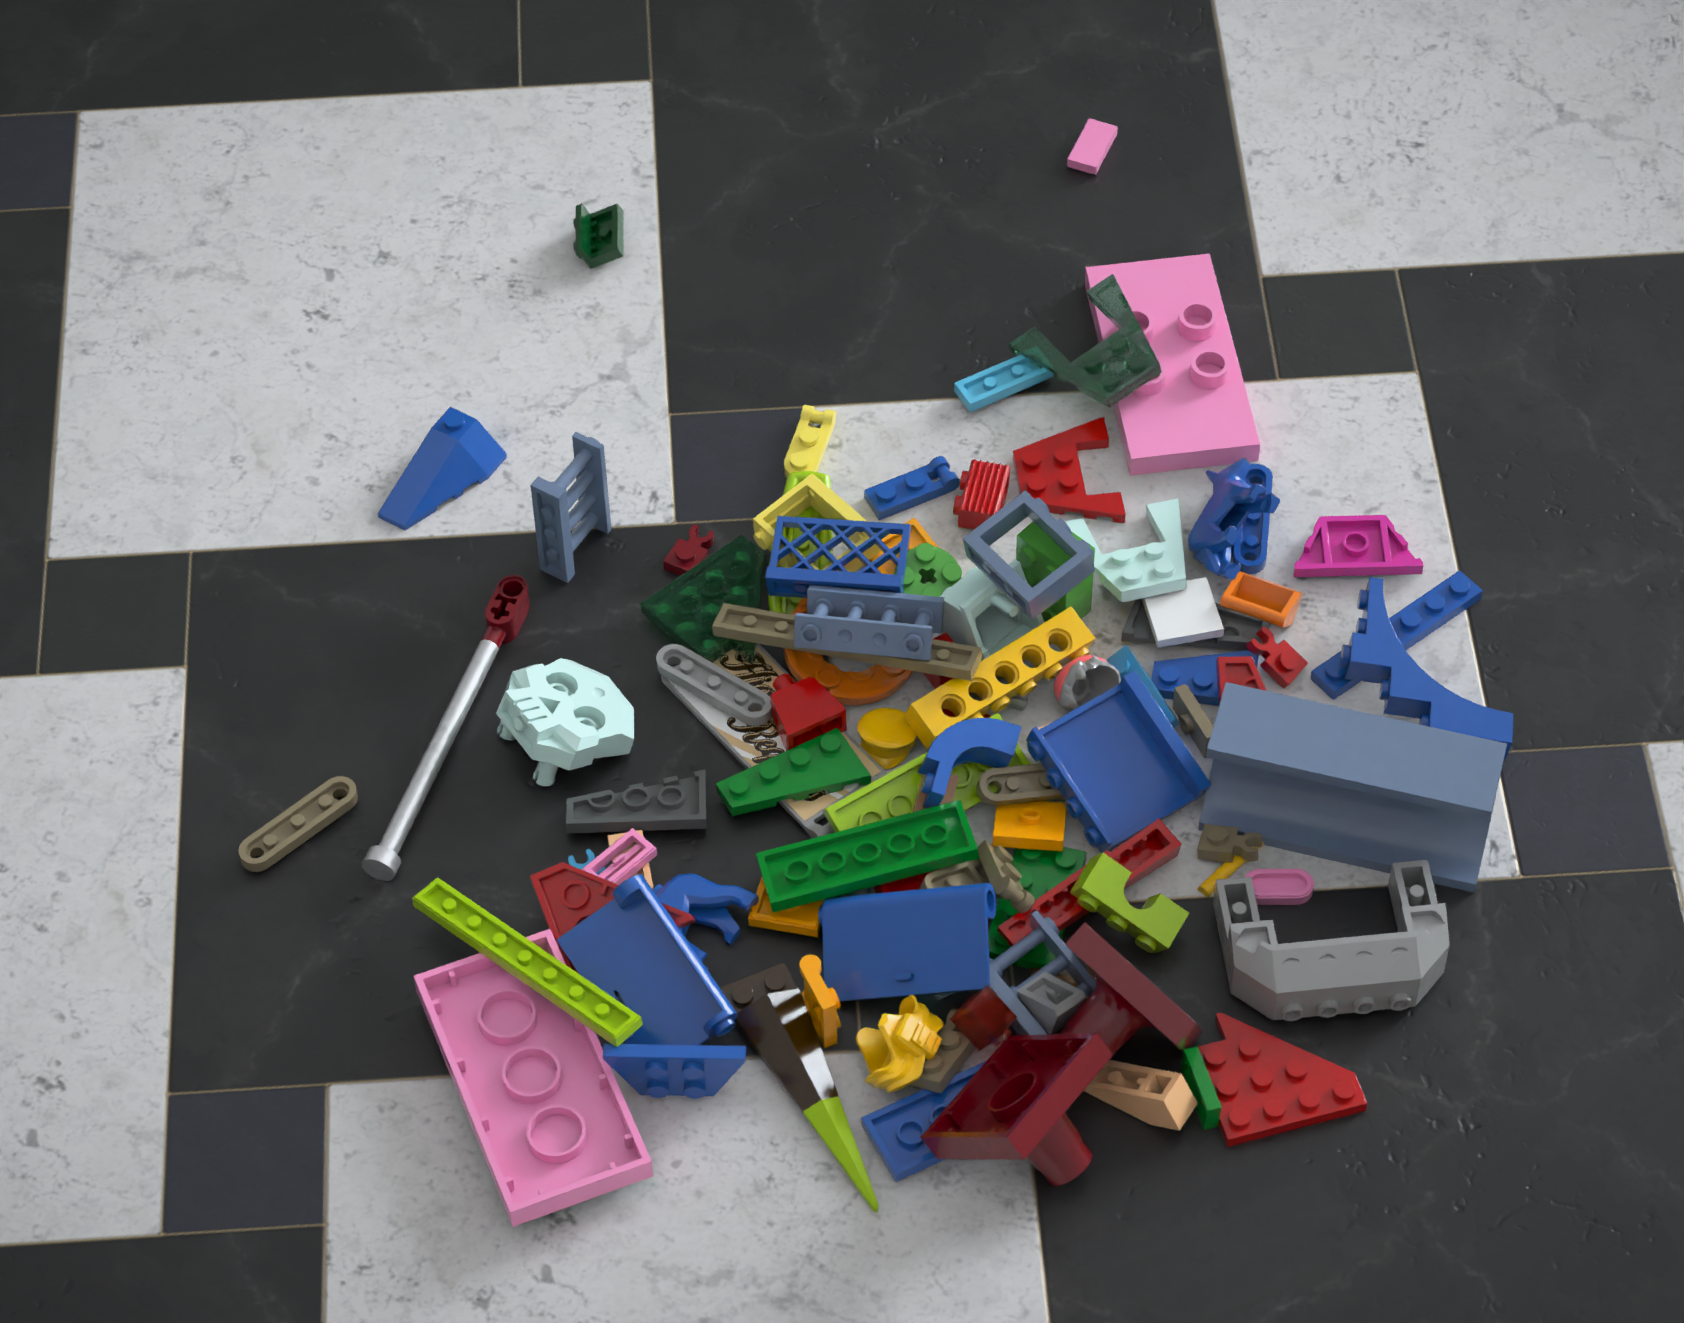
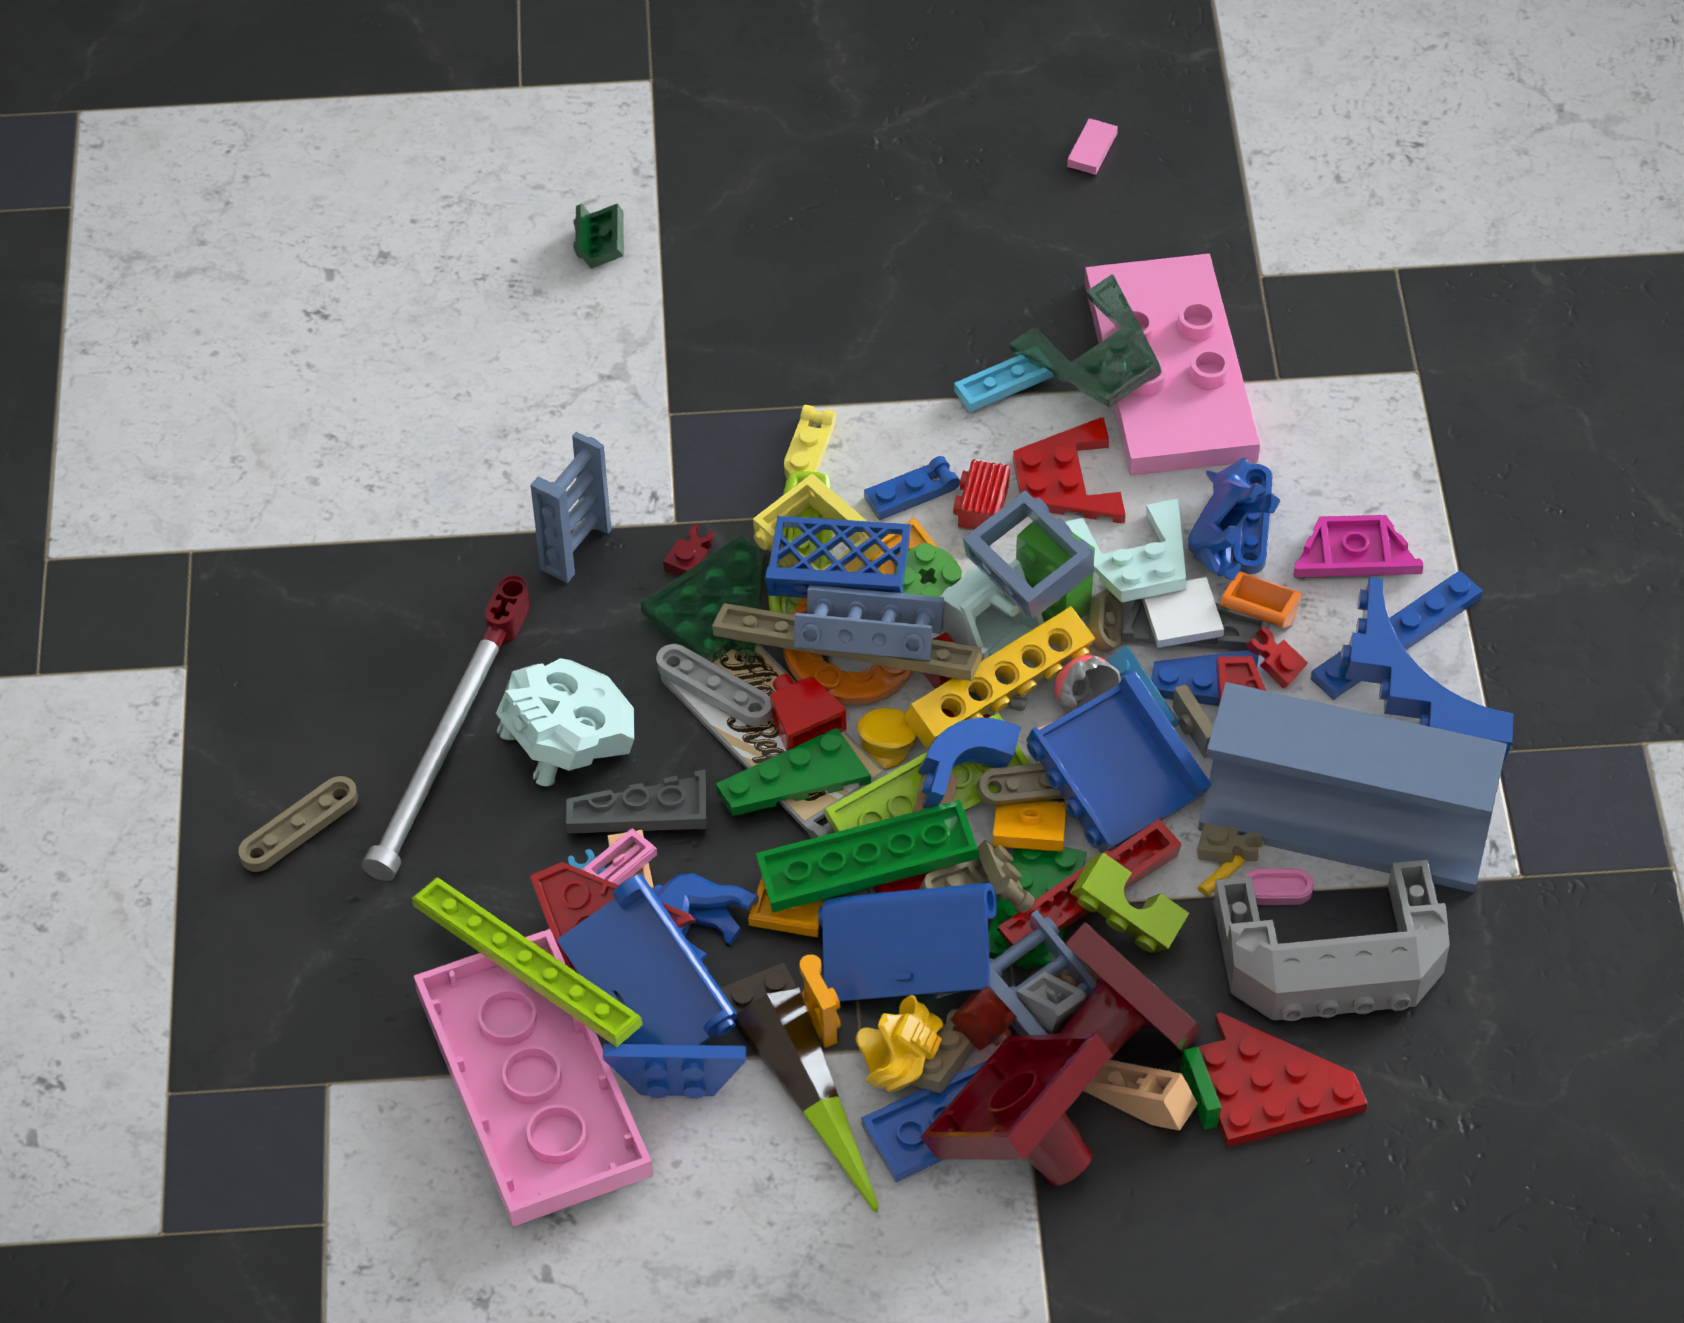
(447, 462): blue wedge -> none
(1106, 621): none -> dark tan plate

